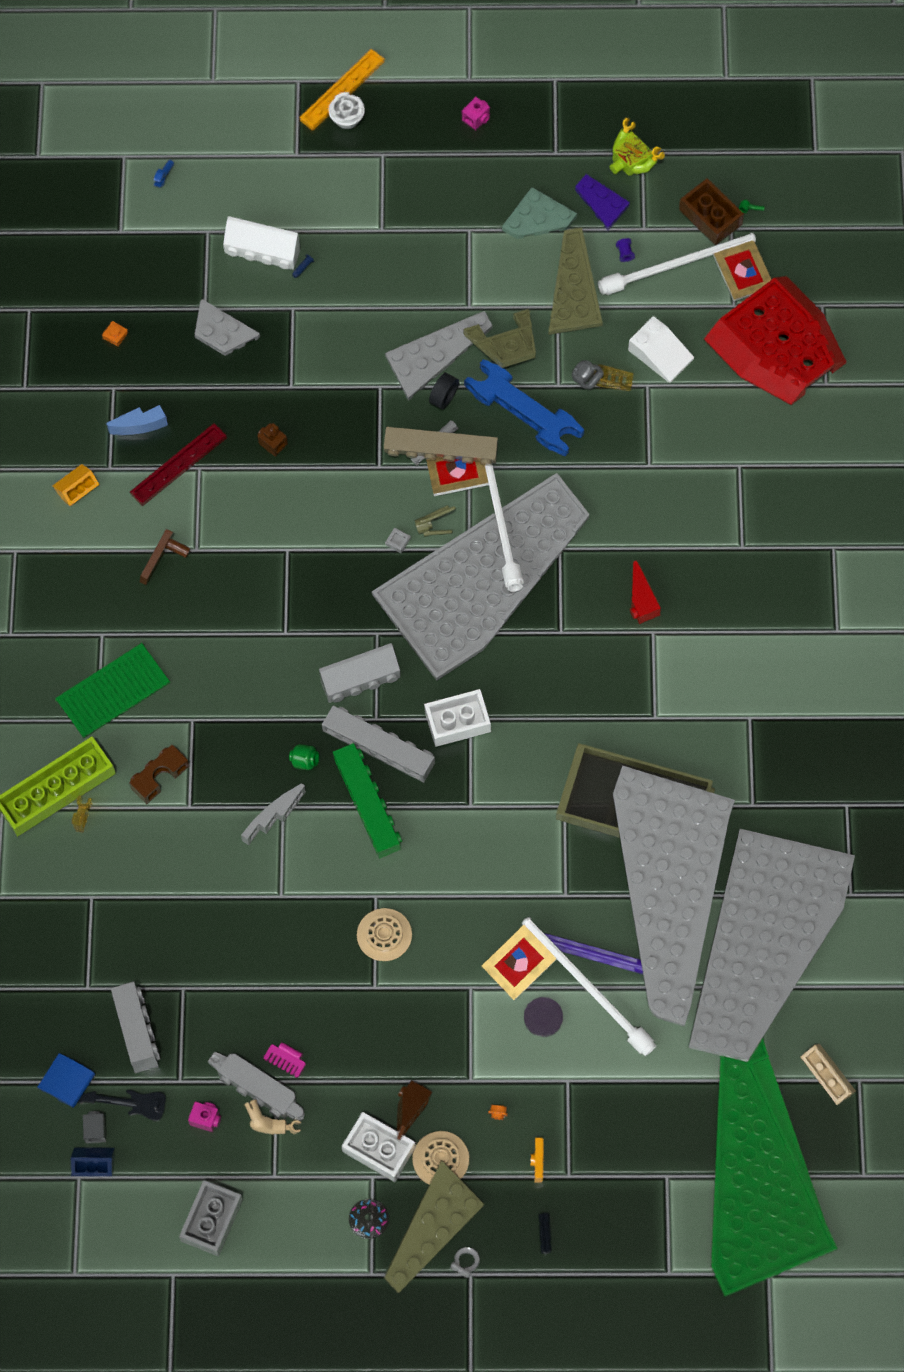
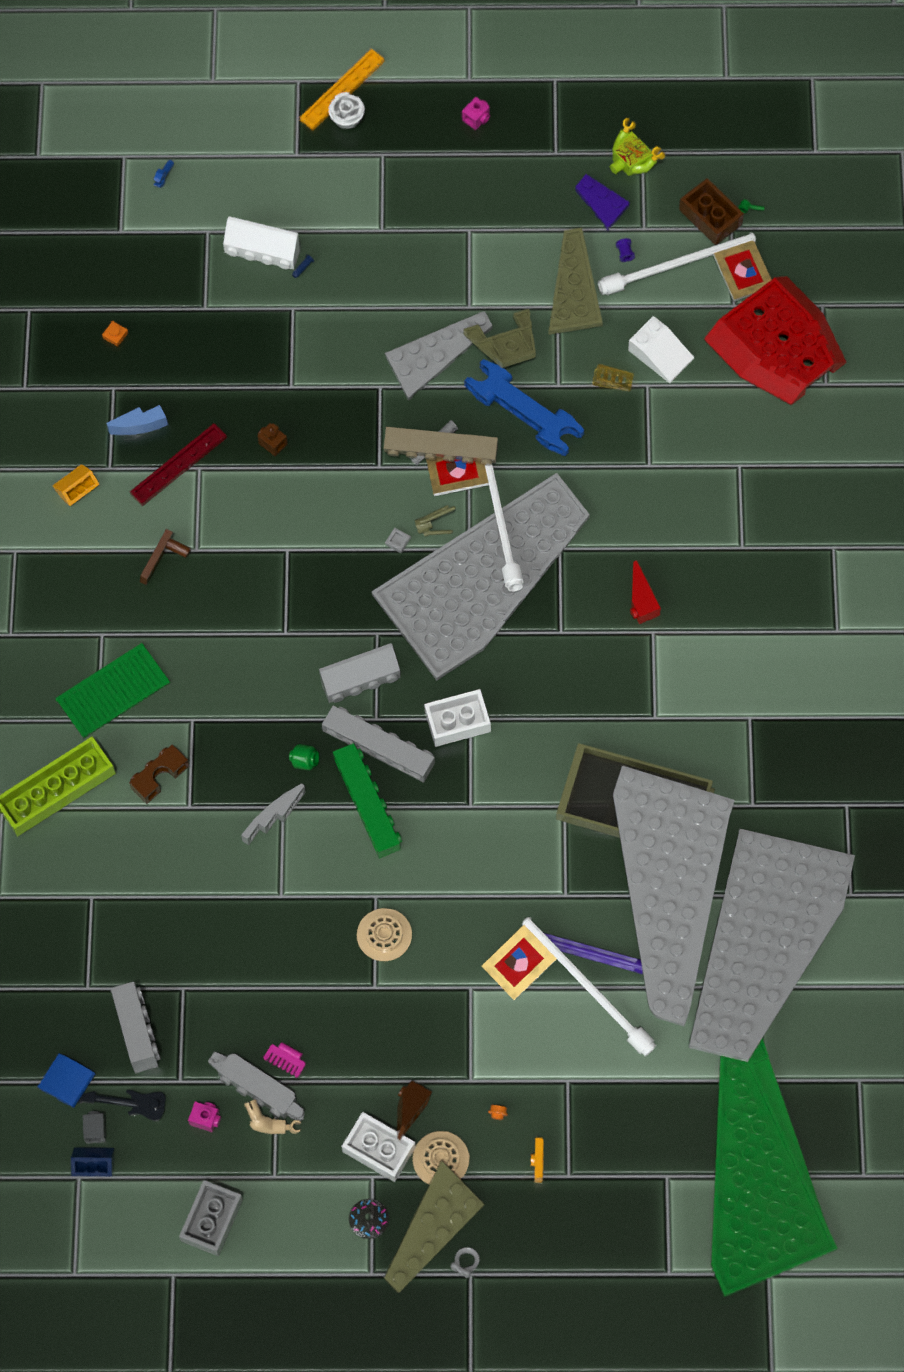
(80, 818): clear yellow plate -> none
(221, 330): light grey wing -> none
(443, 391): black tyre -> none
(537, 216): sand green plate -> none
(543, 1017): clear purple tile -> none
(545, 1233): black axle -> none
(584, 371): dark grey piece -> none
(828, 1074): tan slope -> none

